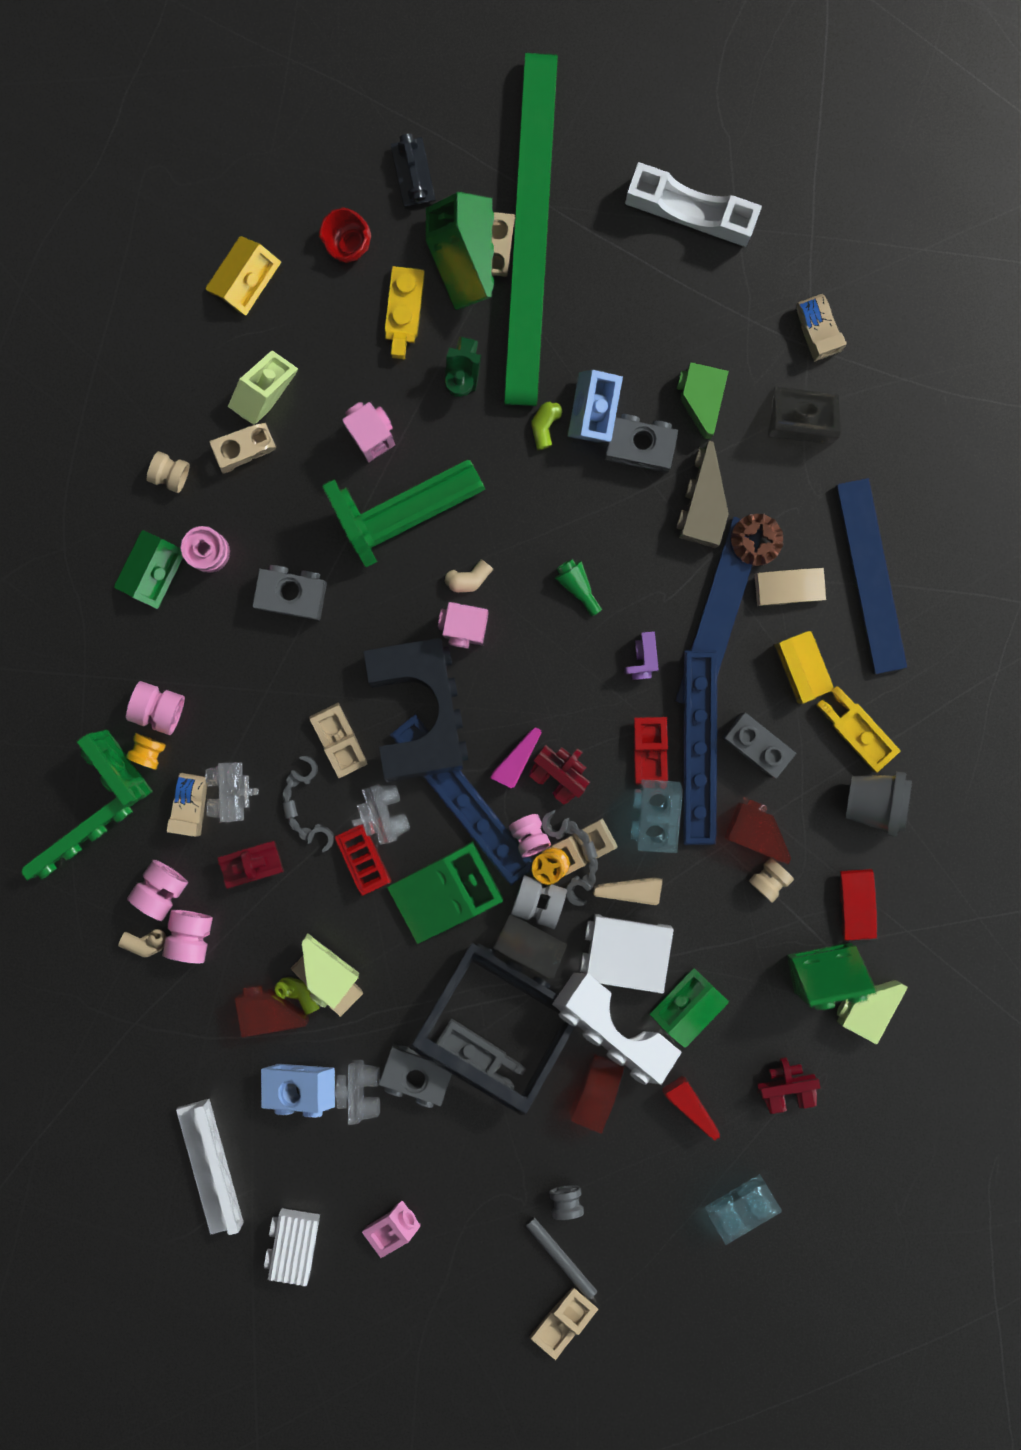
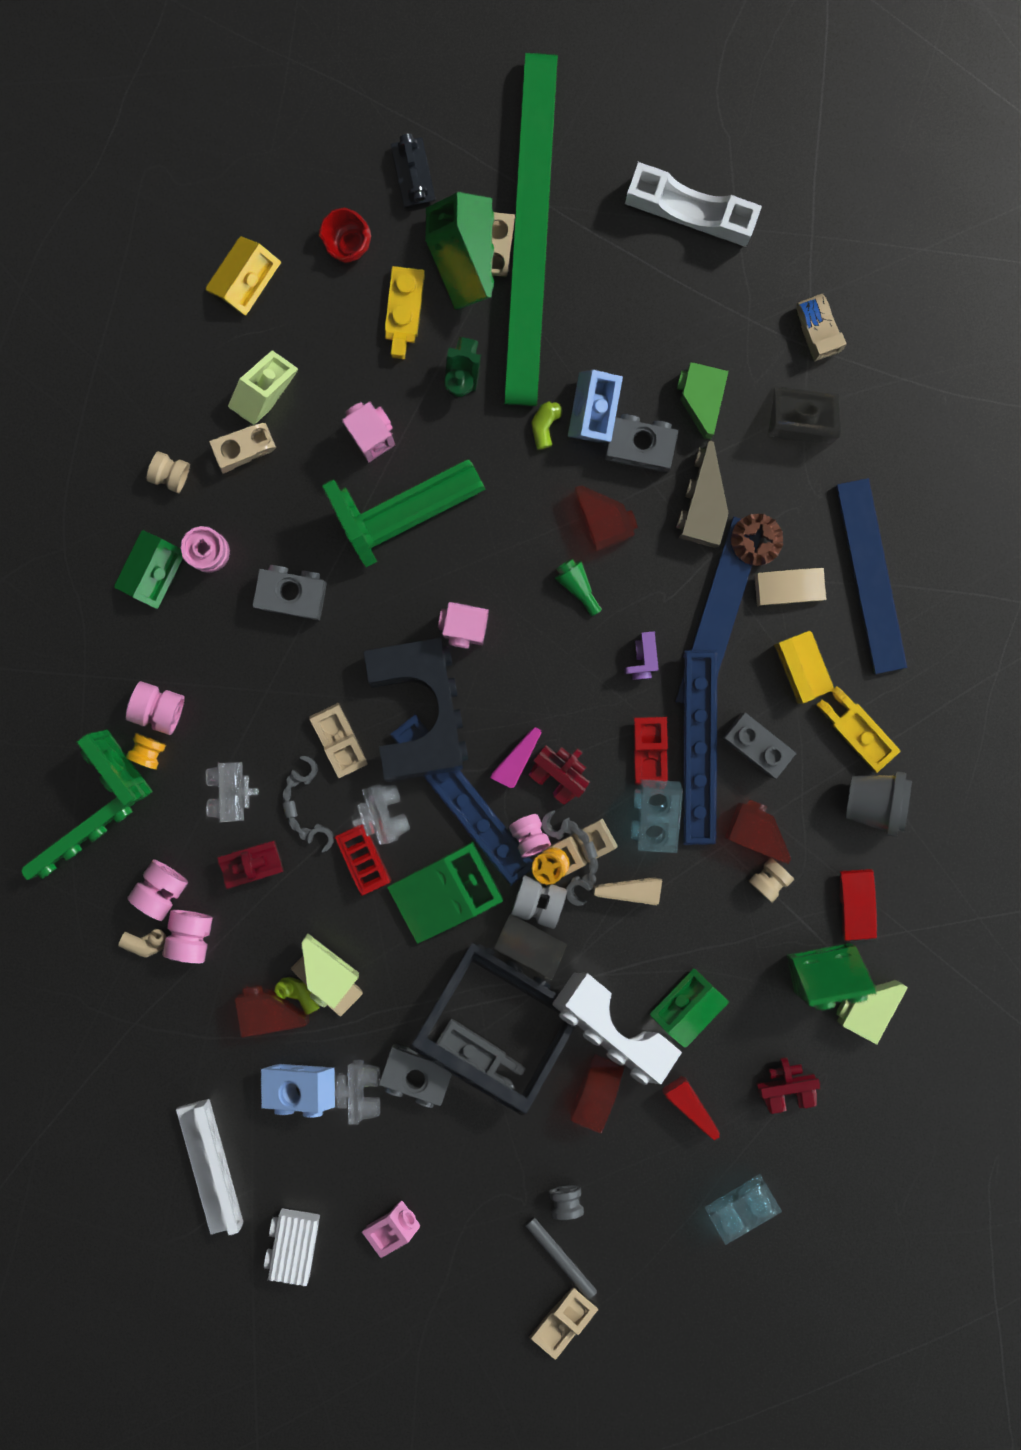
(188, 805): tan leg -> none
(468, 580): tan arm -> none
(605, 518): none -> clear red slope
(627, 953): white panel -> none

